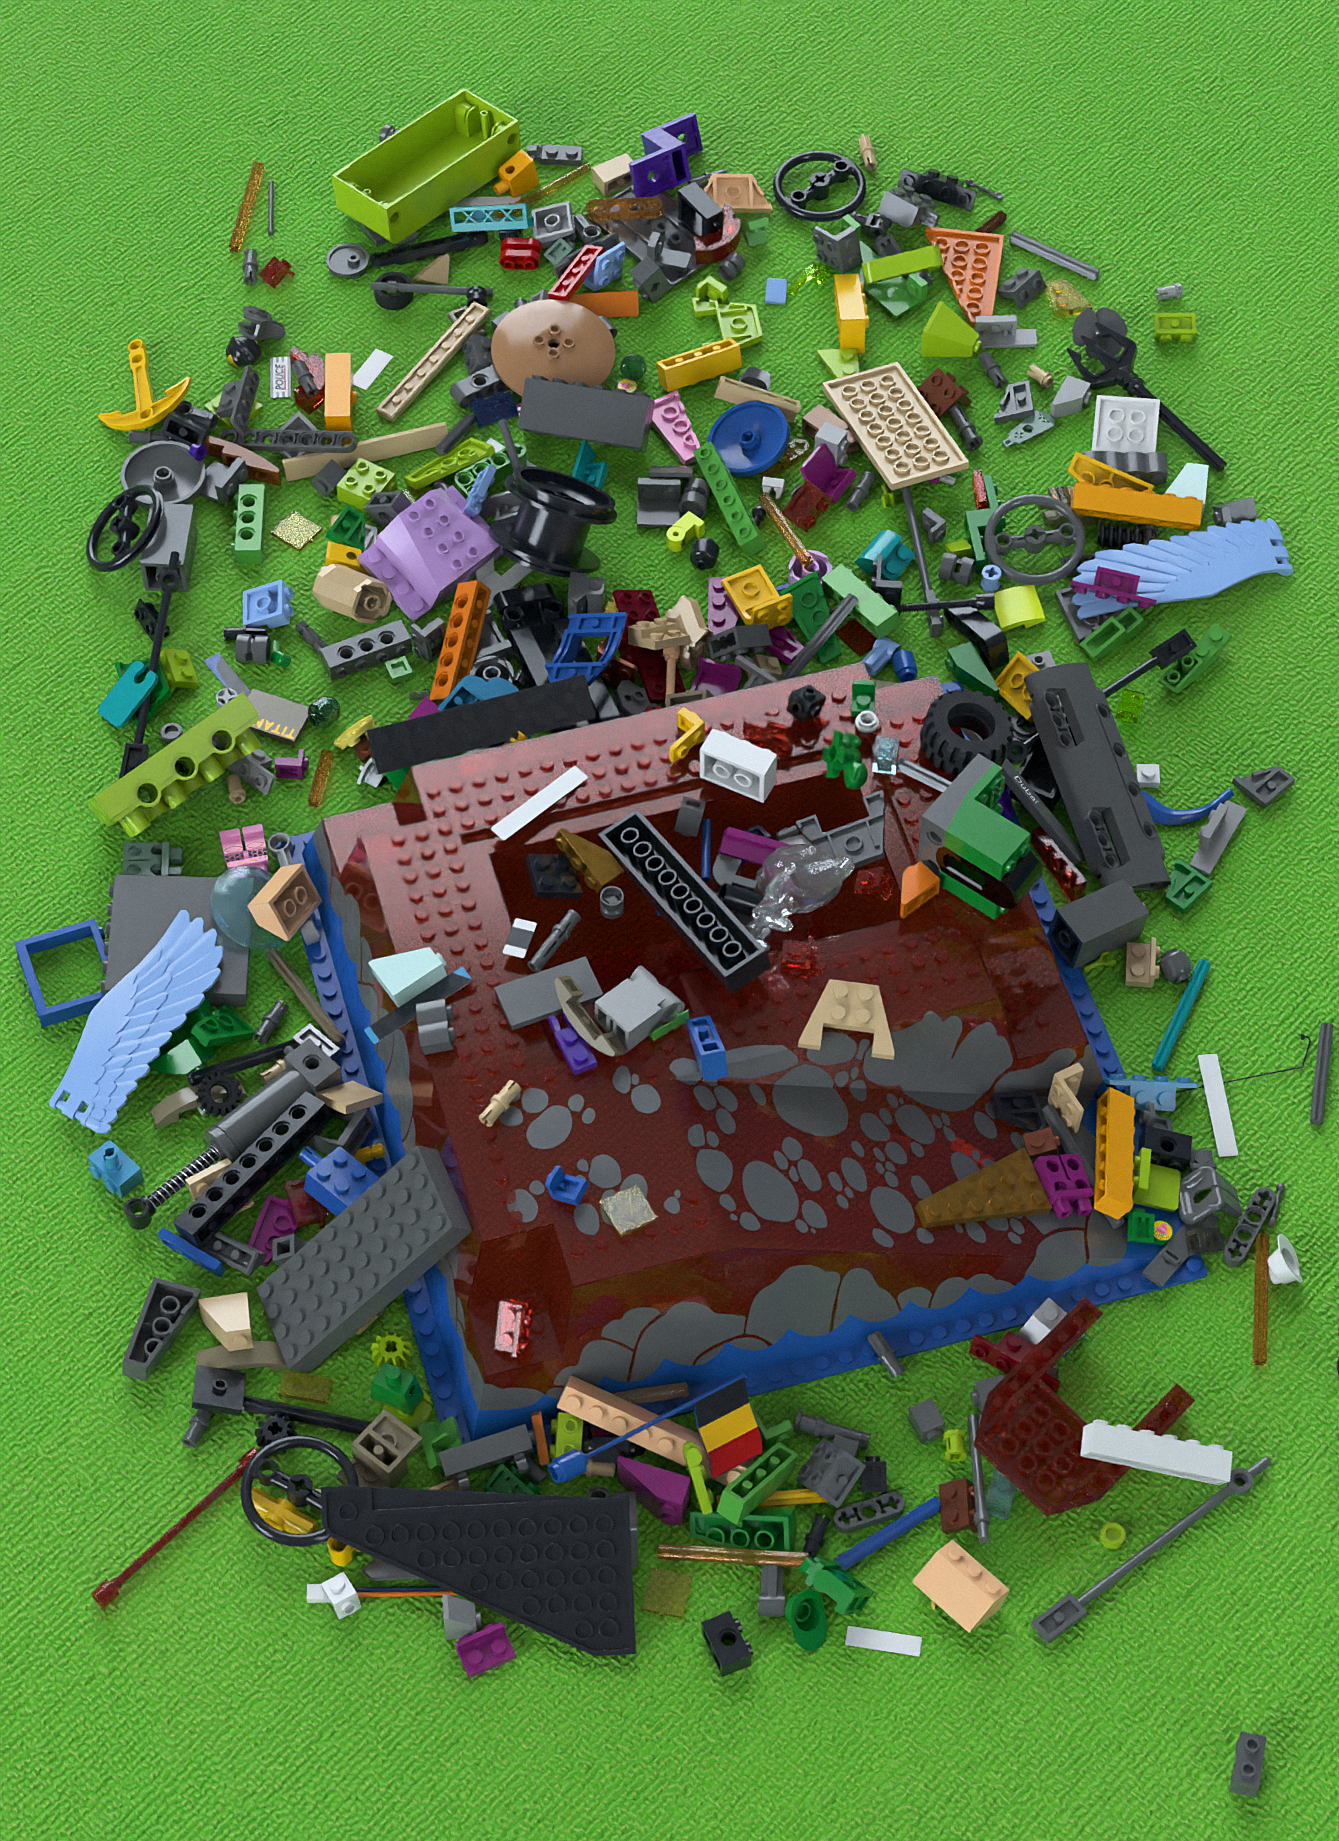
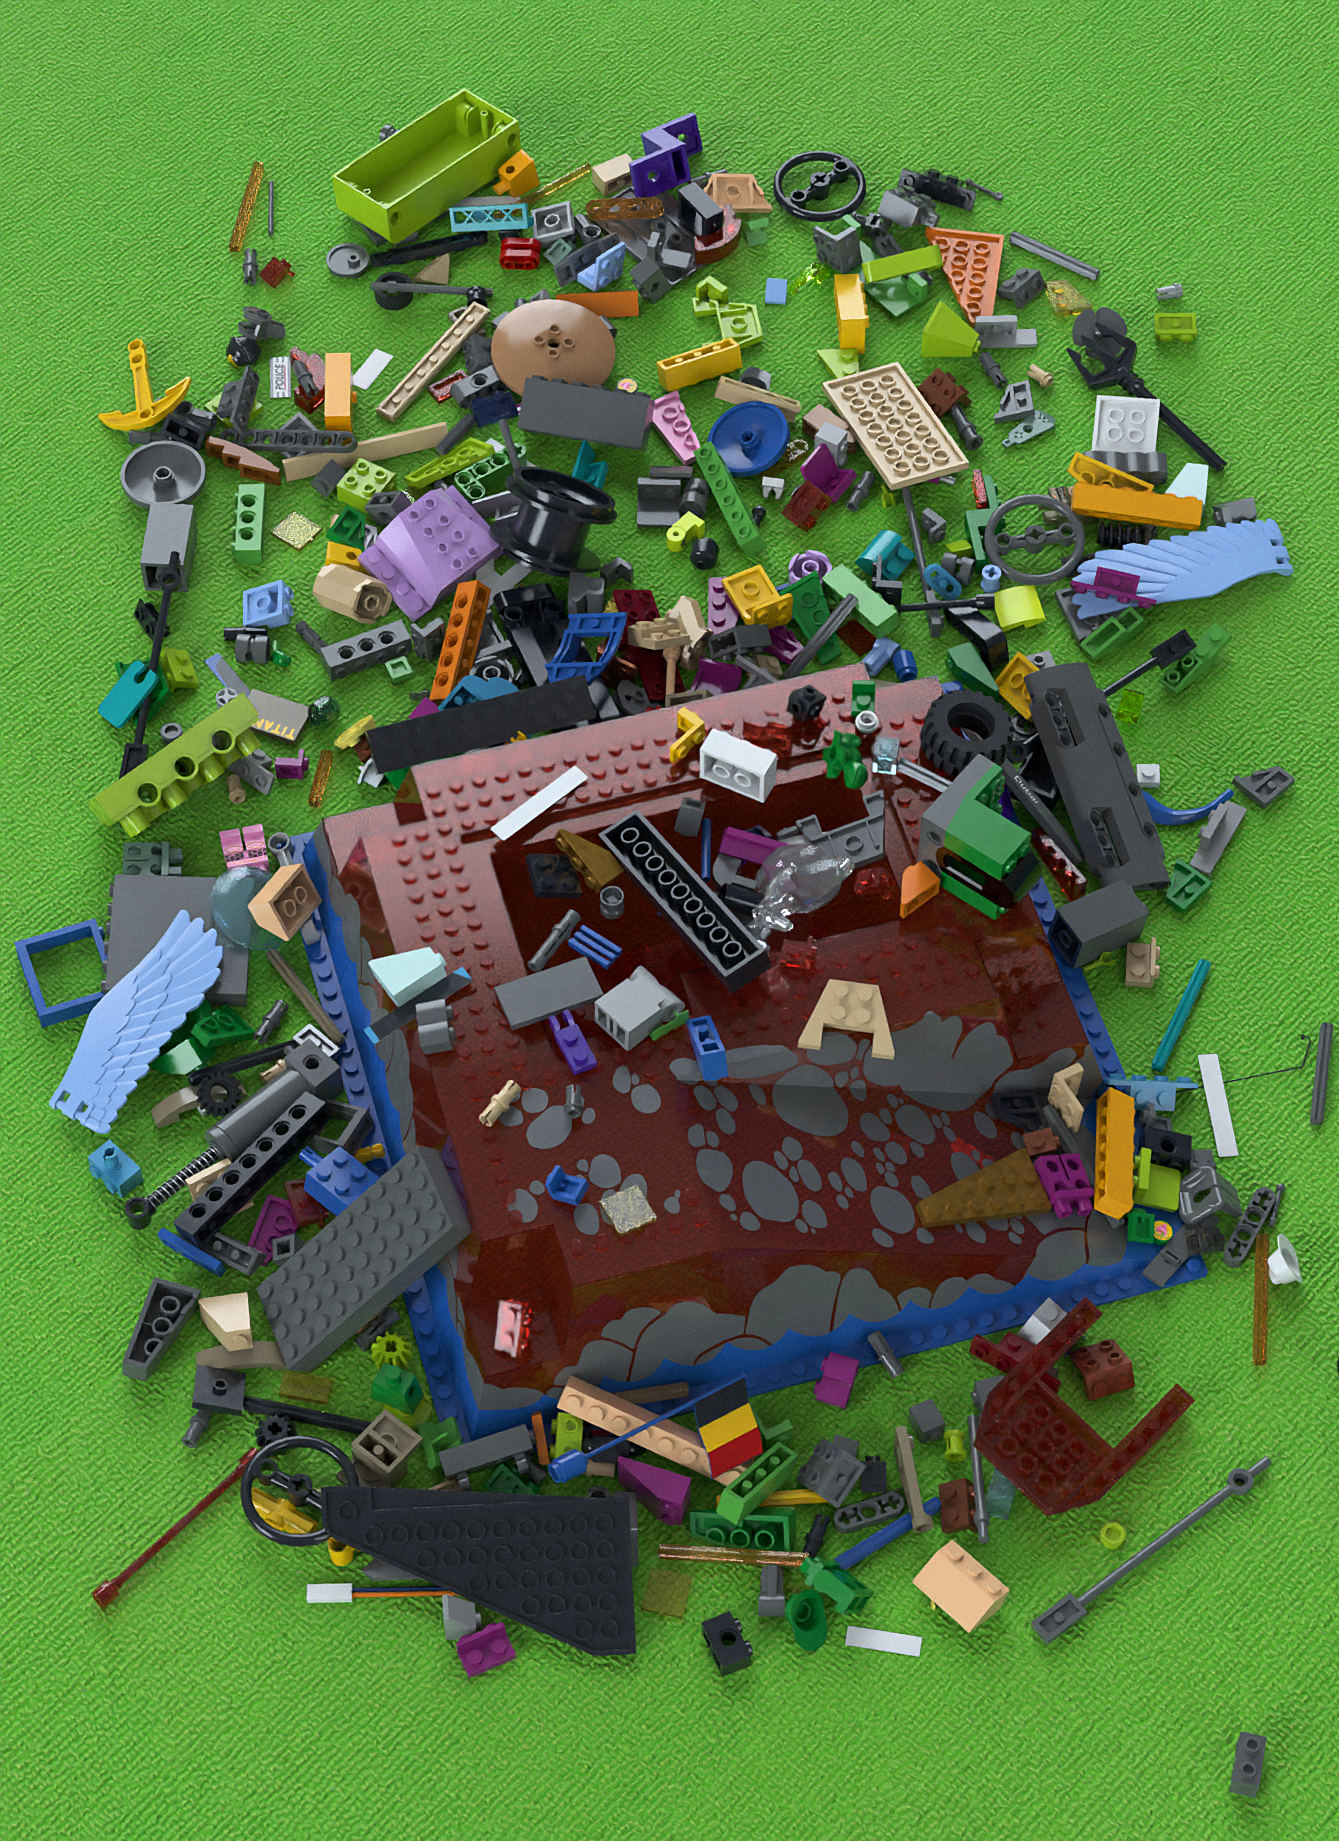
(124, 528): black piece -> none
(198, 451): dark purple piece -> none
(224, 481): dark grey bracket -> none
(341, 1595): white bracket -> none
(350, 1097): tan tile -> none
(376, 1328): none -> dark grey pin
(440, 389): none -> clear red tile
(479, 491): light blue hinge -> none
(519, 938): sticker -> none
(556, 154): dark grey hinge -> none
(568, 995): dark tan slope -> none
(573, 1106): none -> dark grey pin
(576, 273): red plate -> none
(597, 944): none -> blue tile
(615, 570): none -> dark grey bracket
(633, 366): clear green head -> none
(698, 1475): lime hinge -> none
(729, 268): dark grey wheel -> none
(785, 529): clear orange axle -> none
(819, 1428): dark grey pin -> none
(837, 1380): none -> magenta brick
(867, 152): tan axle -> none
(904, 1459): none -> dark tan plate
(941, 581): none -> dark azure plate
(992, 223): reddish brown axle -> none
(1071, 397): light grey slope -> none
(1103, 1369): none -> copper bracket
(1156, 1453): white brick -> none
(1175, 966): dark grey head -> none

